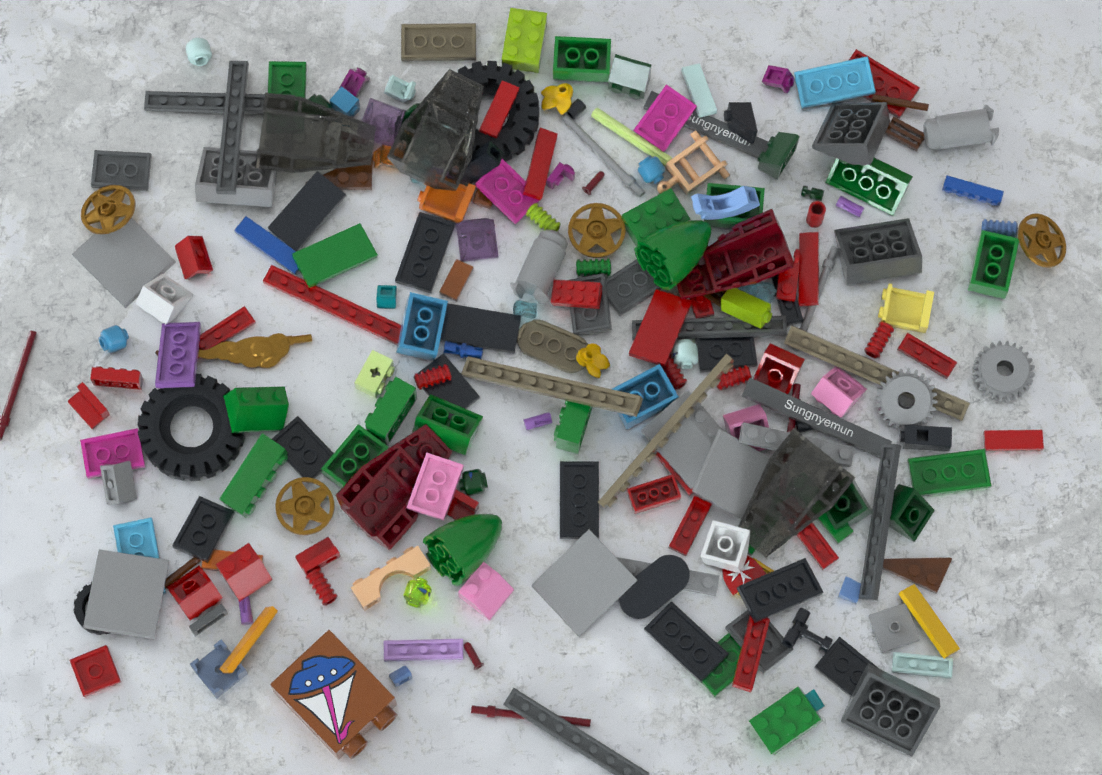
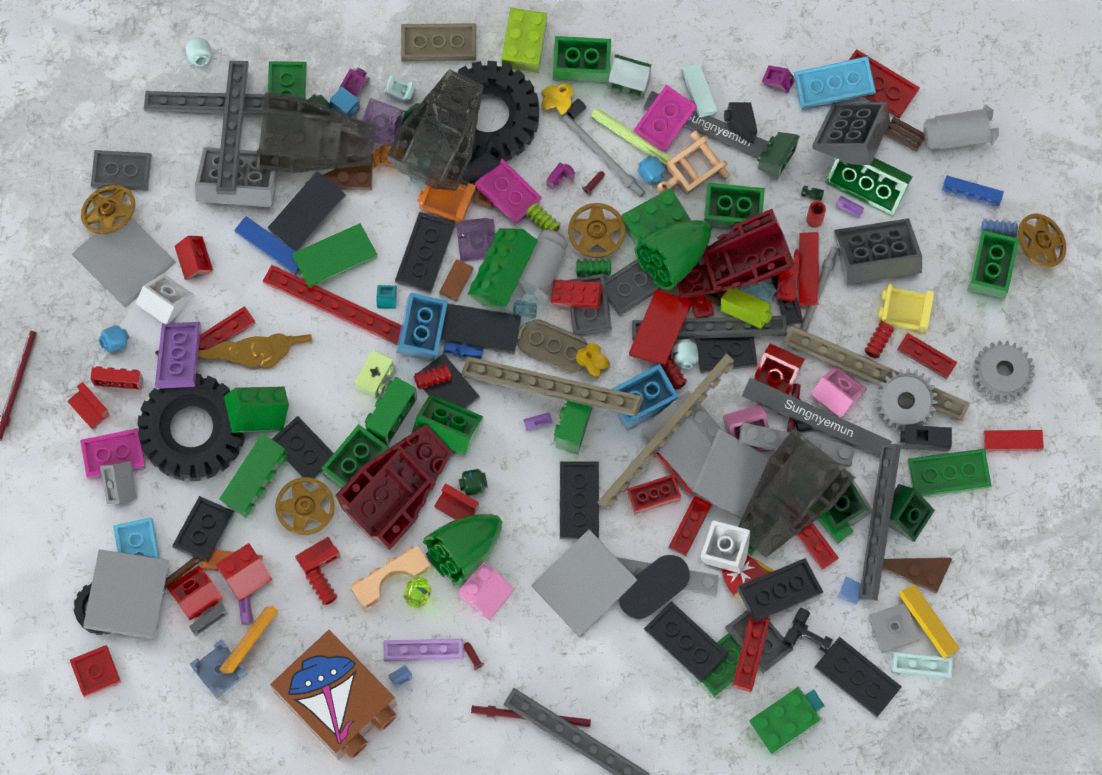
(435, 486): bright pink plate -> none
(499, 109): red tile -> none
(502, 267): none -> green brick
(540, 164): red tile -> none
(725, 205): light blue arch -> none
(734, 377): red piece -> none
(890, 710): dark grey slope -> none
(900, 102): reddish brown bar -> none

